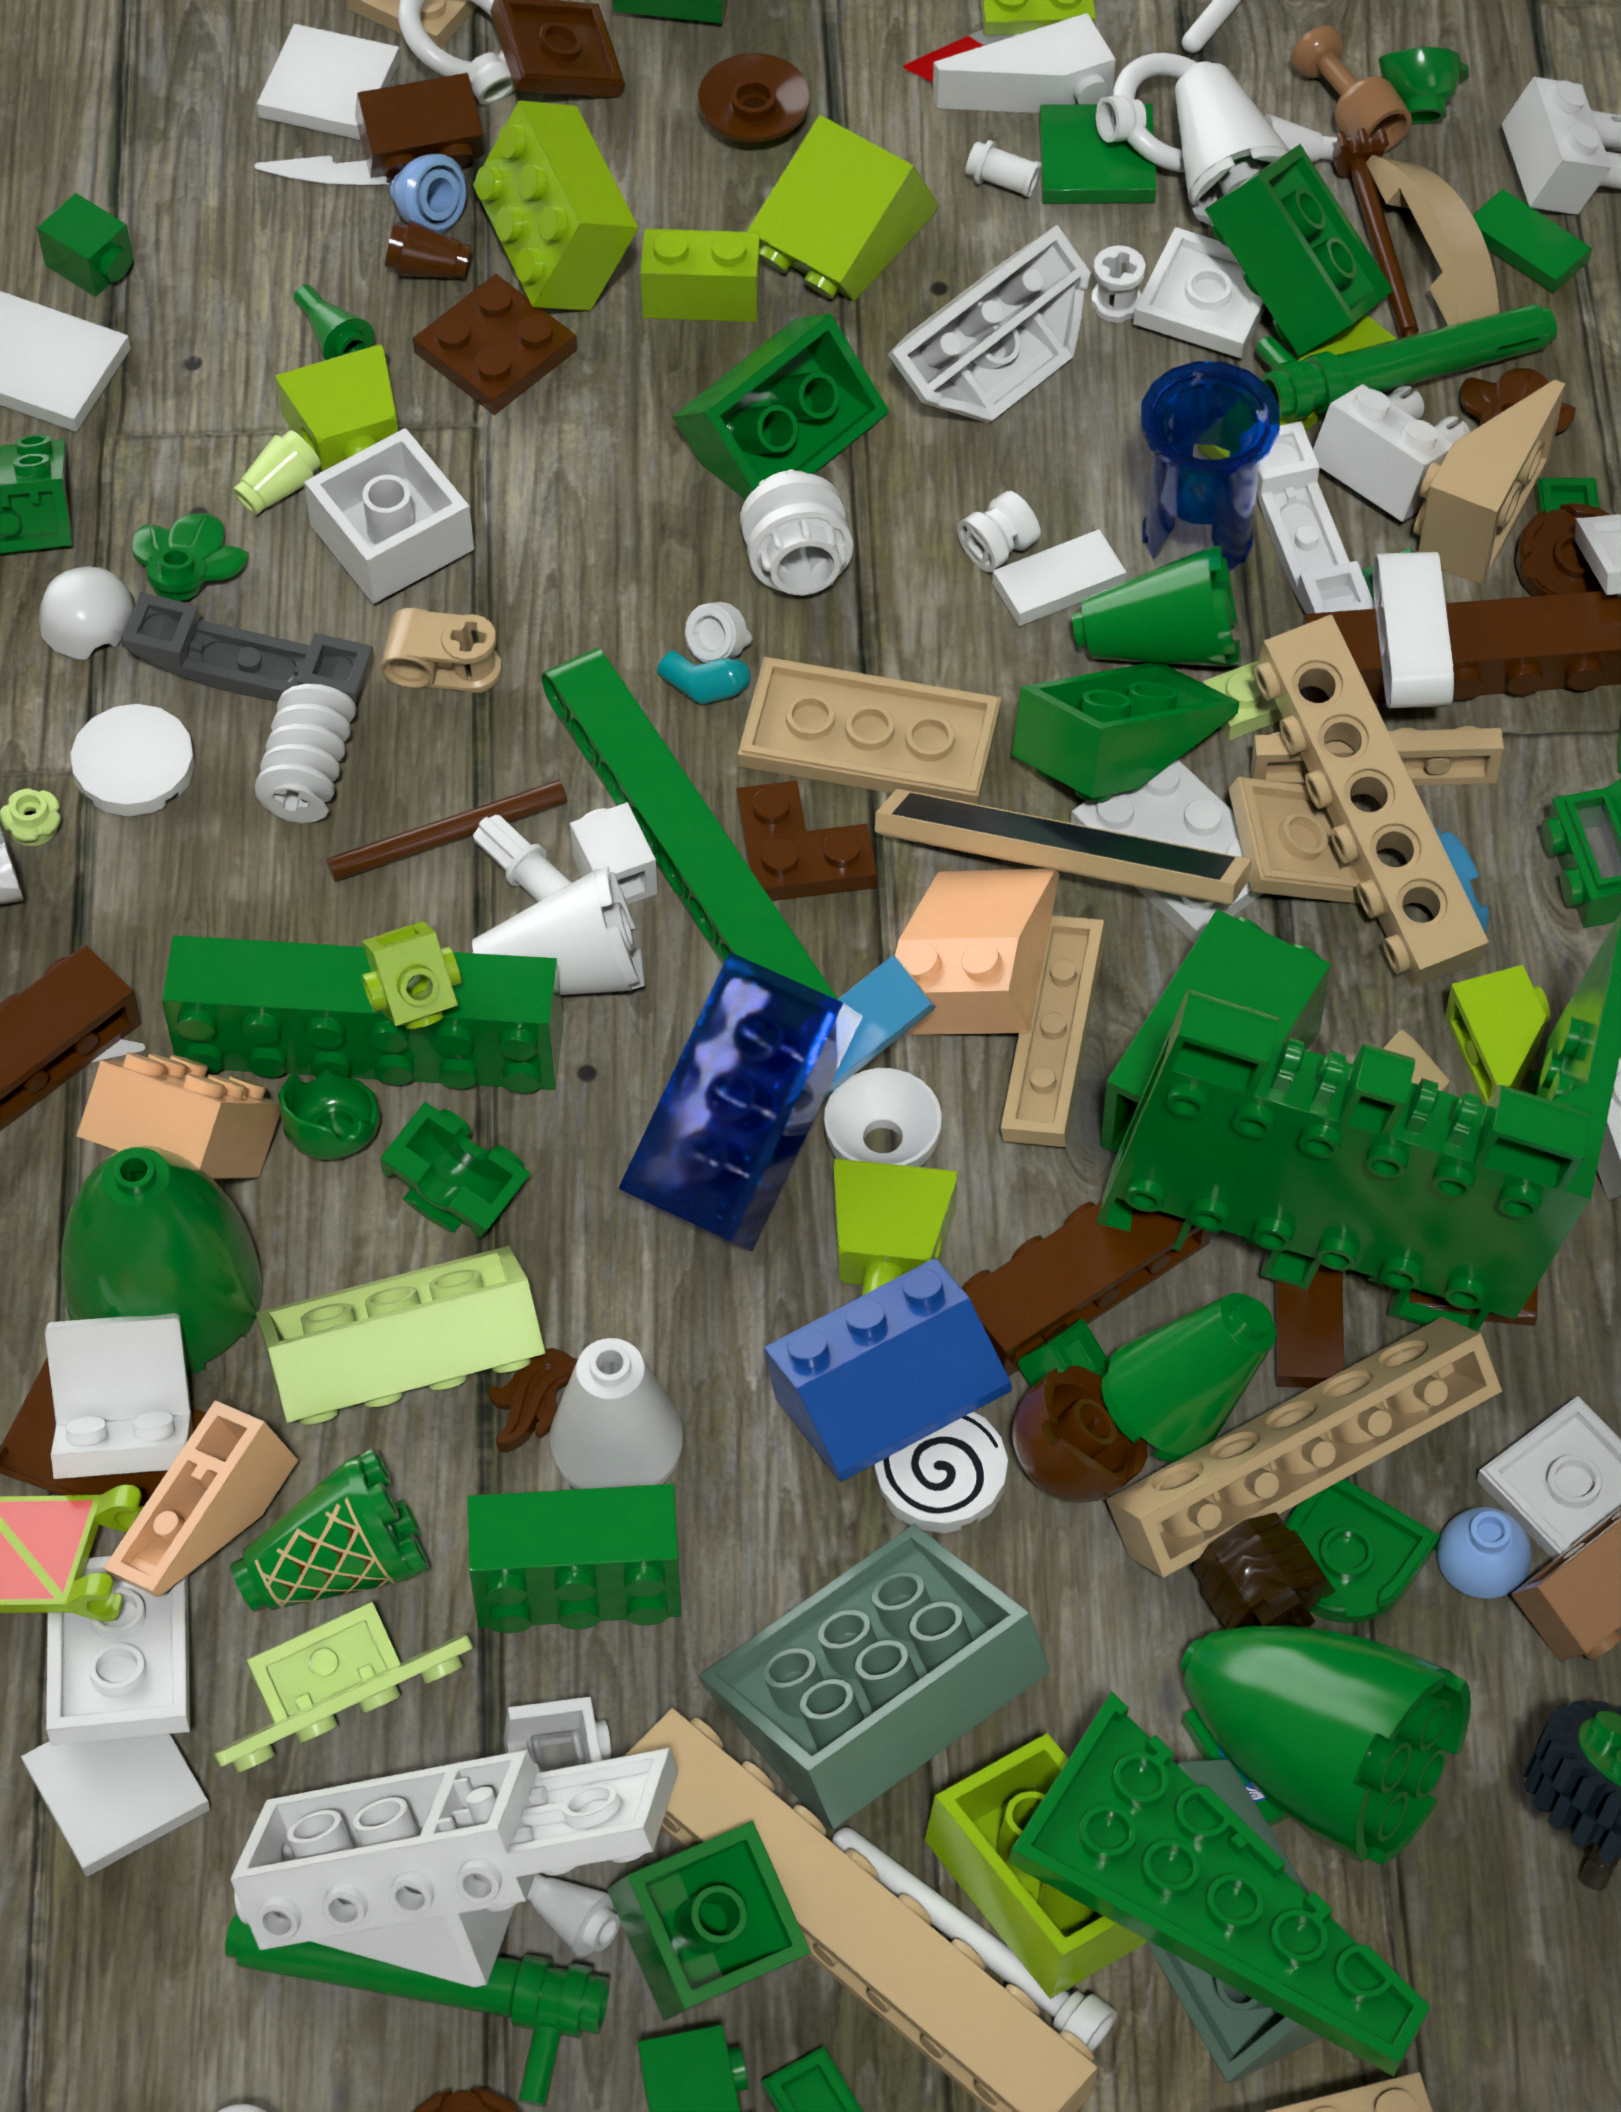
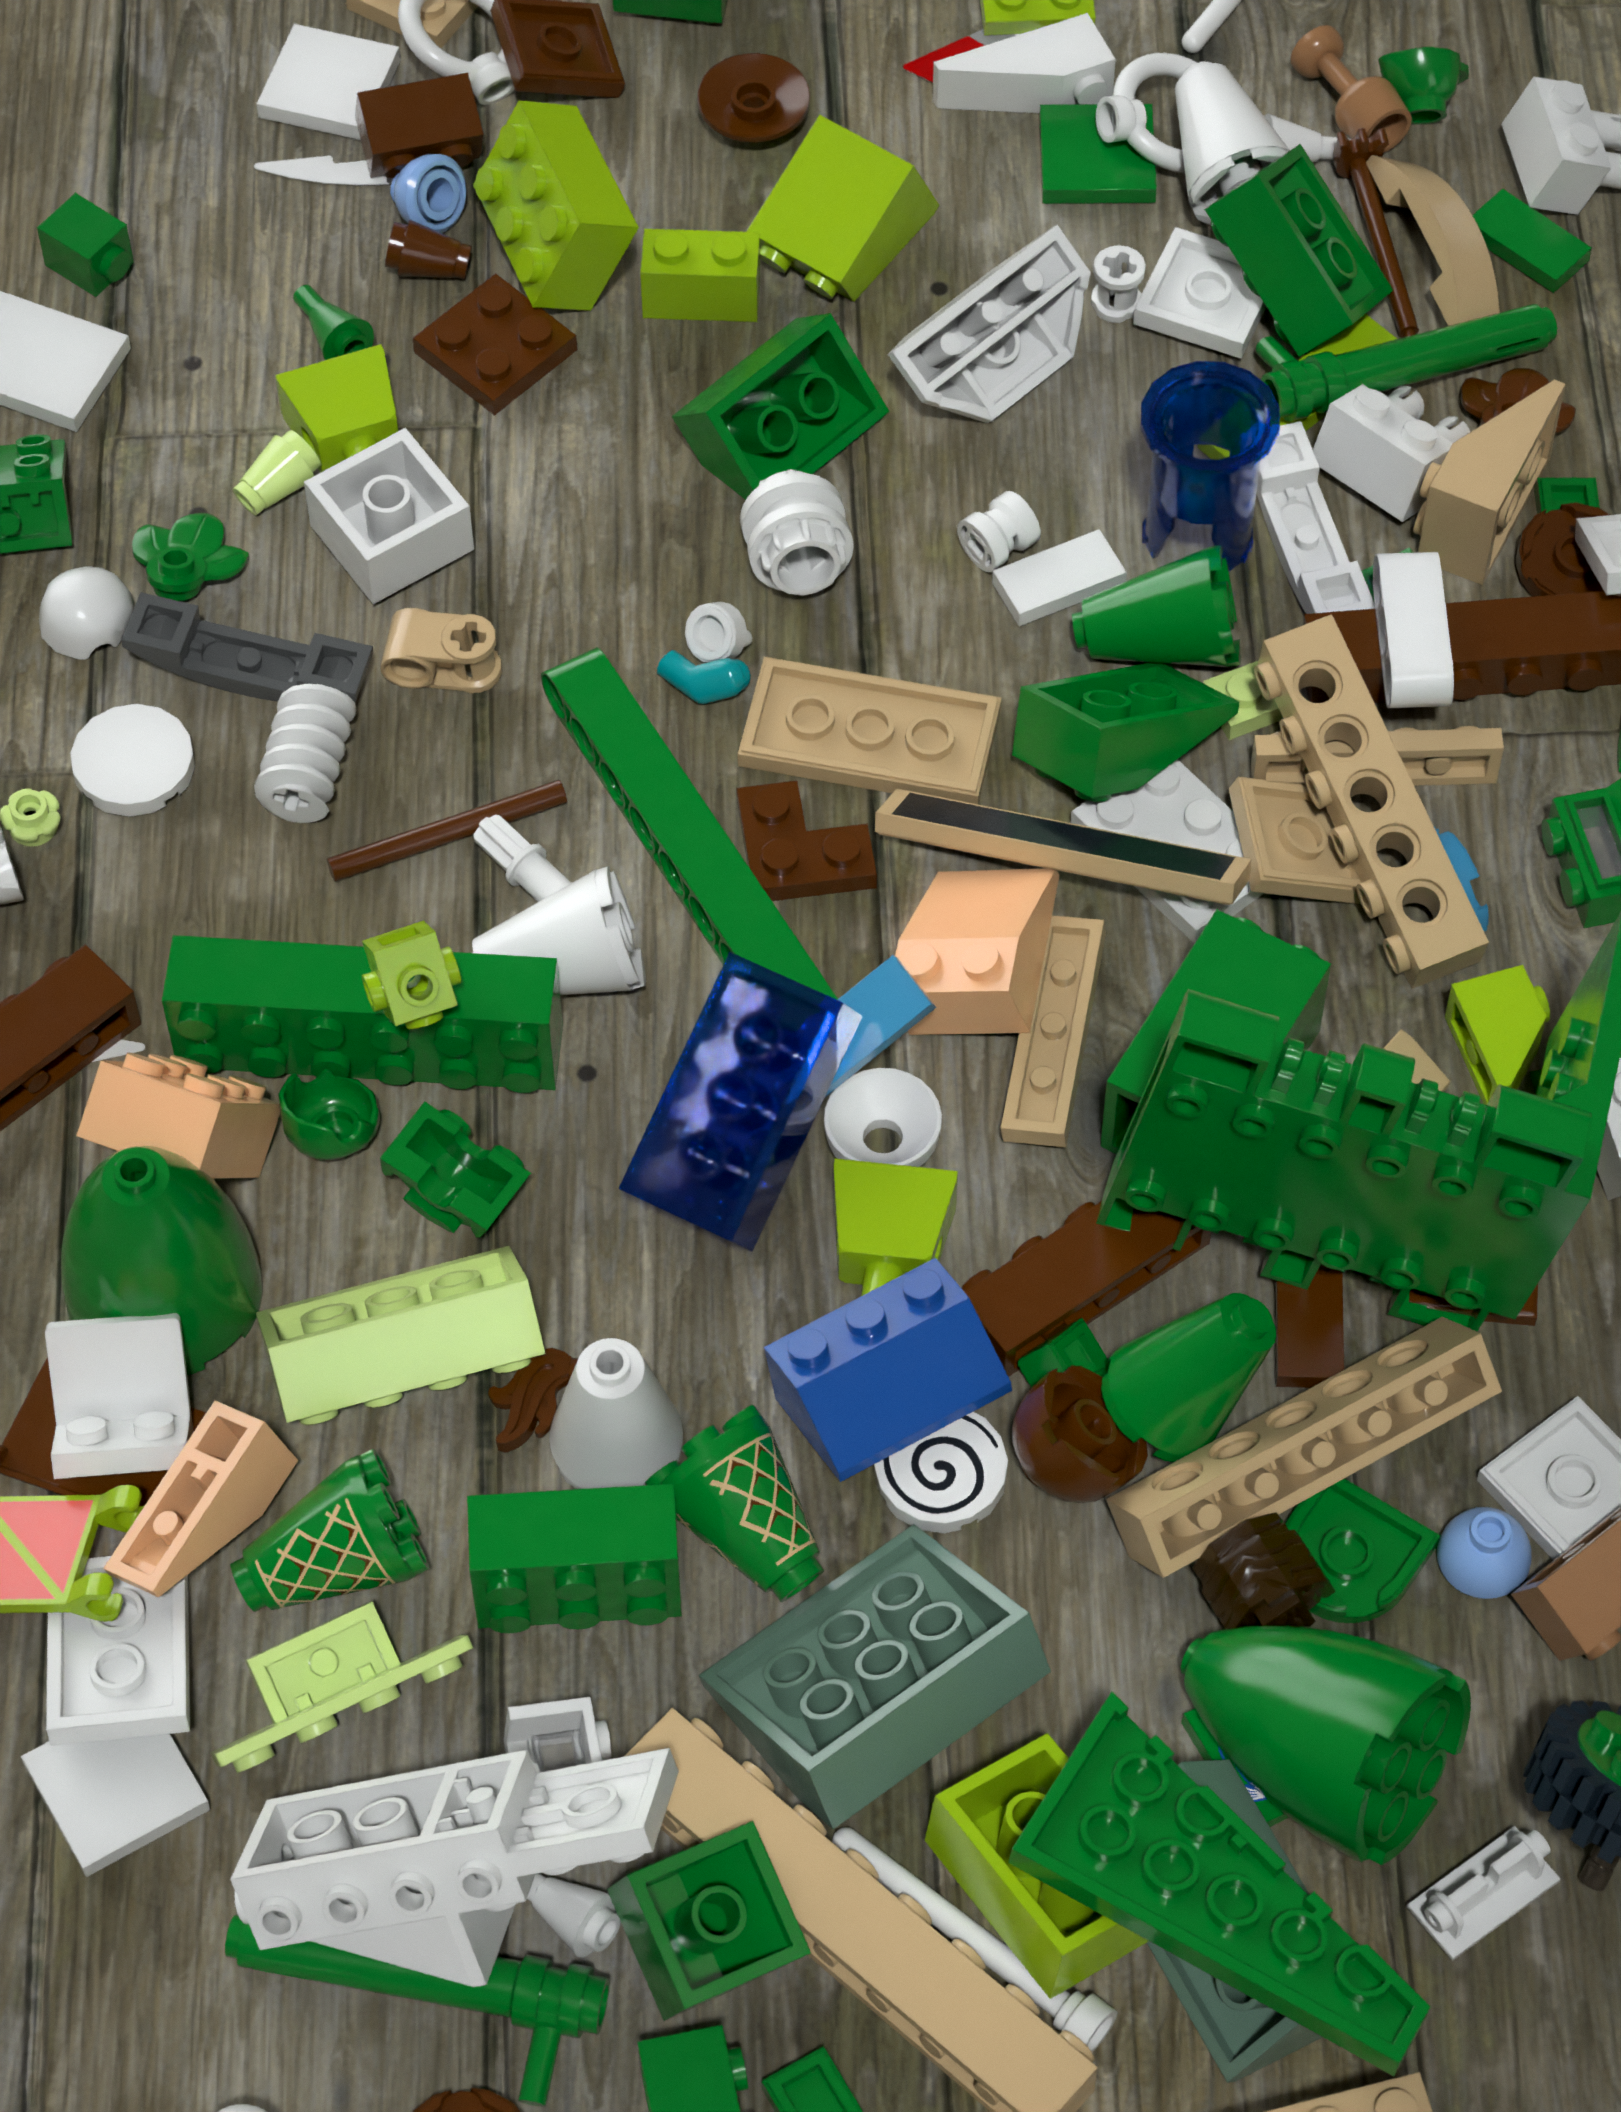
(615, 841): white brick -> none
(744, 1504): none -> green cone
(1002, 168): white pin -> none
(1485, 1891): none -> white hinge

